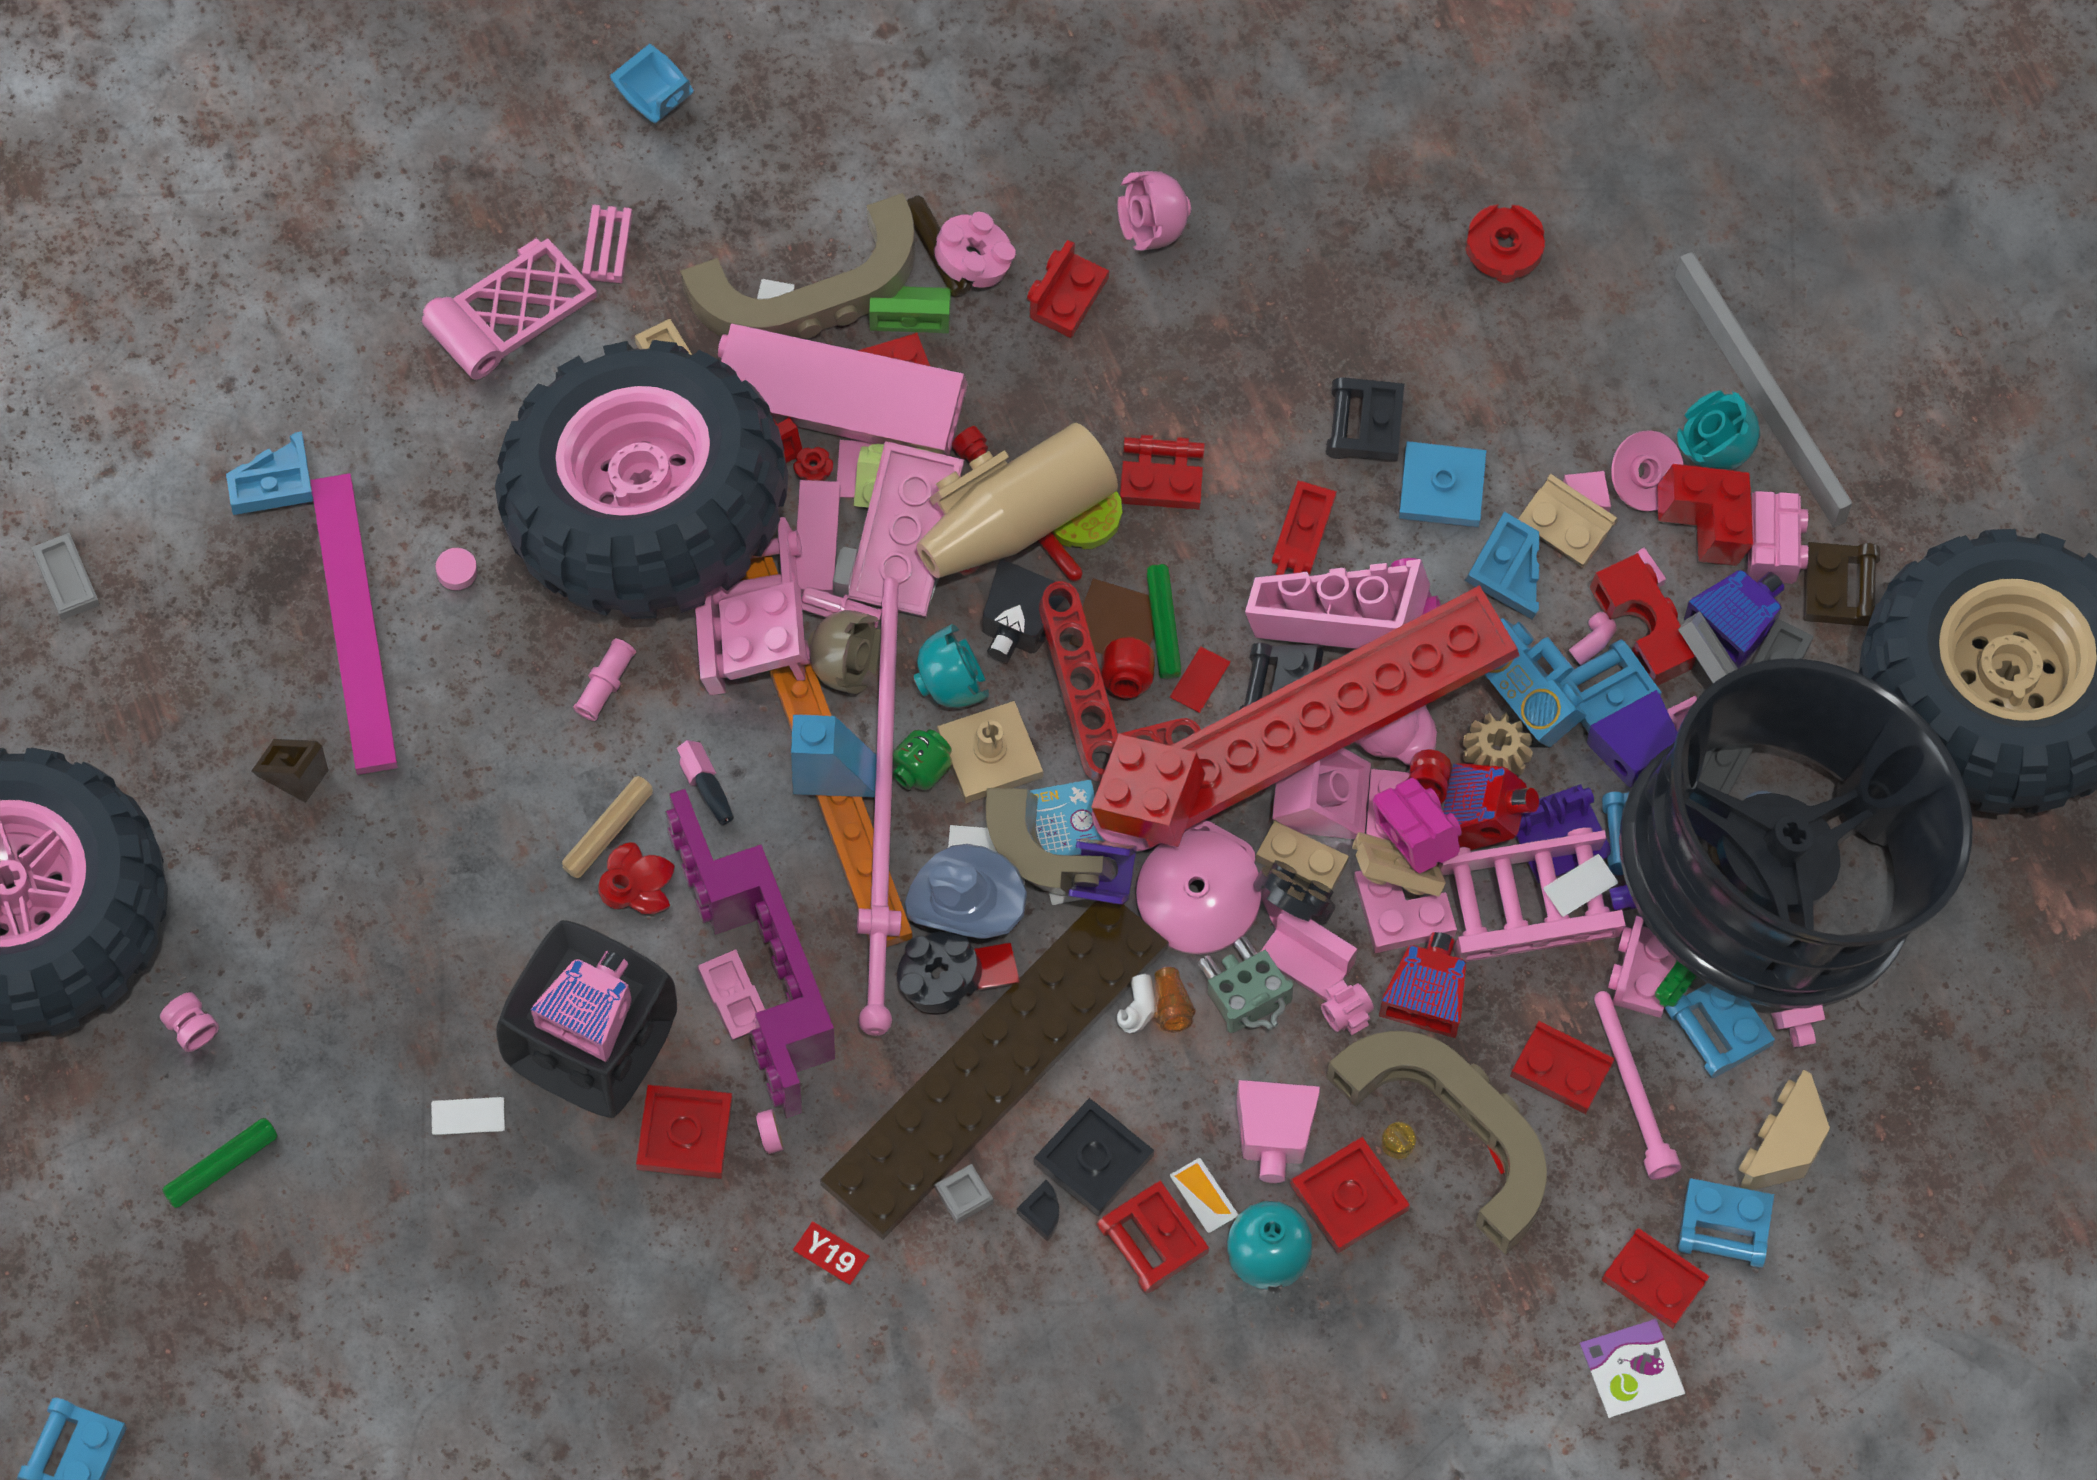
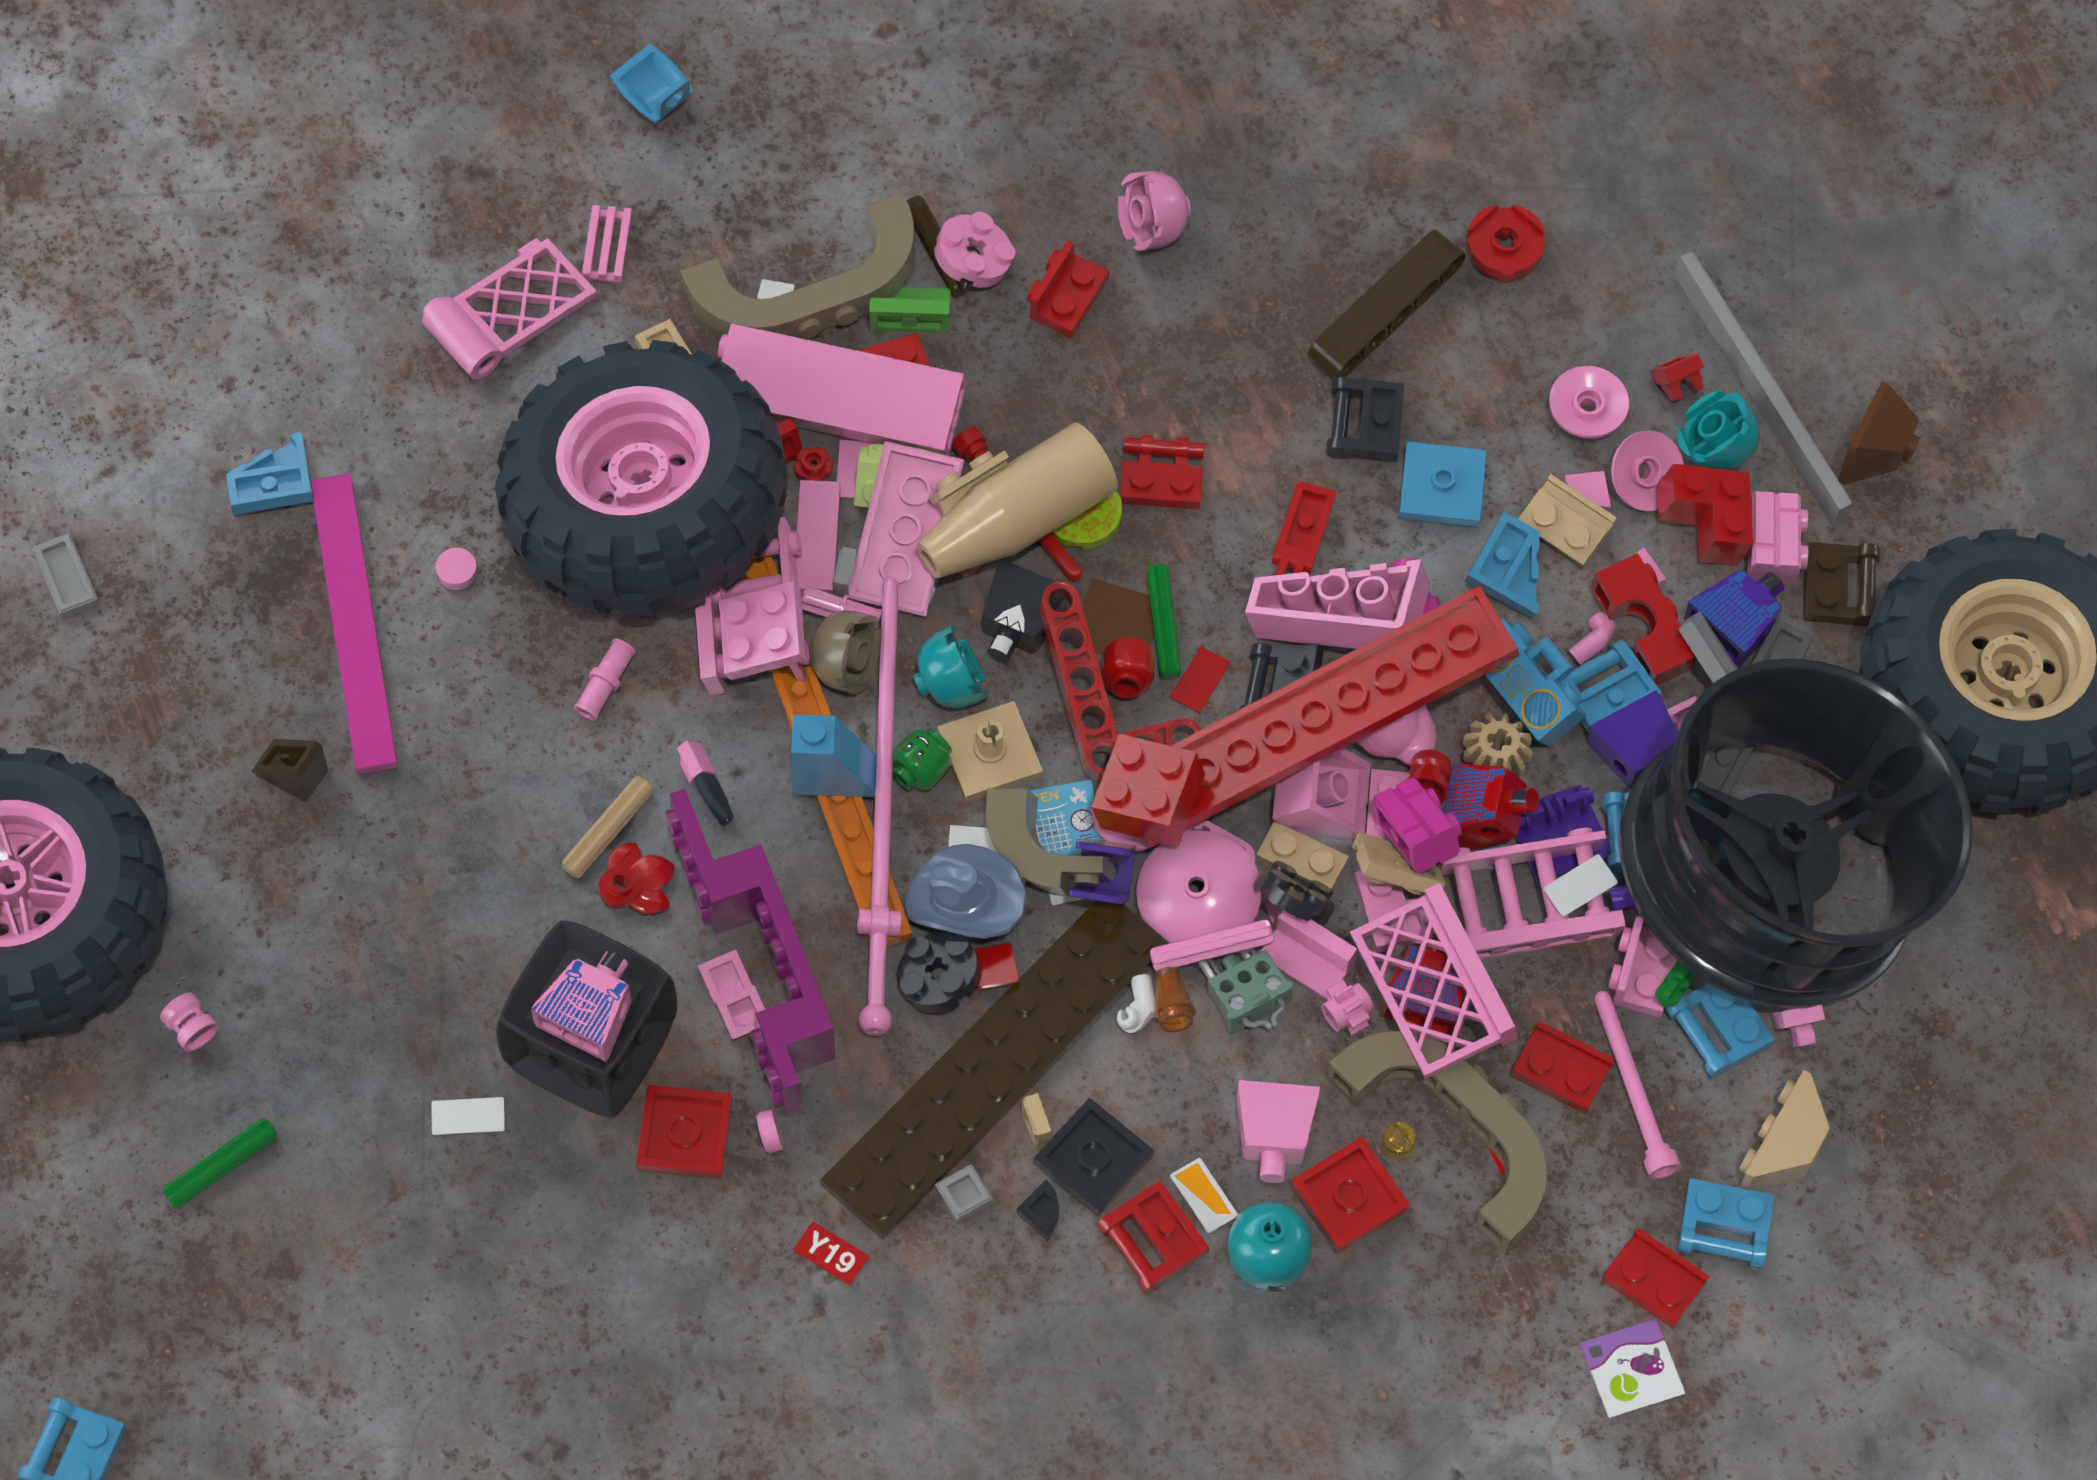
(1036, 1121): none -> tan tile
(1212, 945): none -> bright pink axle
(1387, 305): none -> dark brown beam
(1467, 966): none -> bright pink fence
(1593, 388): none -> bright pink dish
(1674, 371): none -> red tile
(1881, 438): none -> reddish brown slope

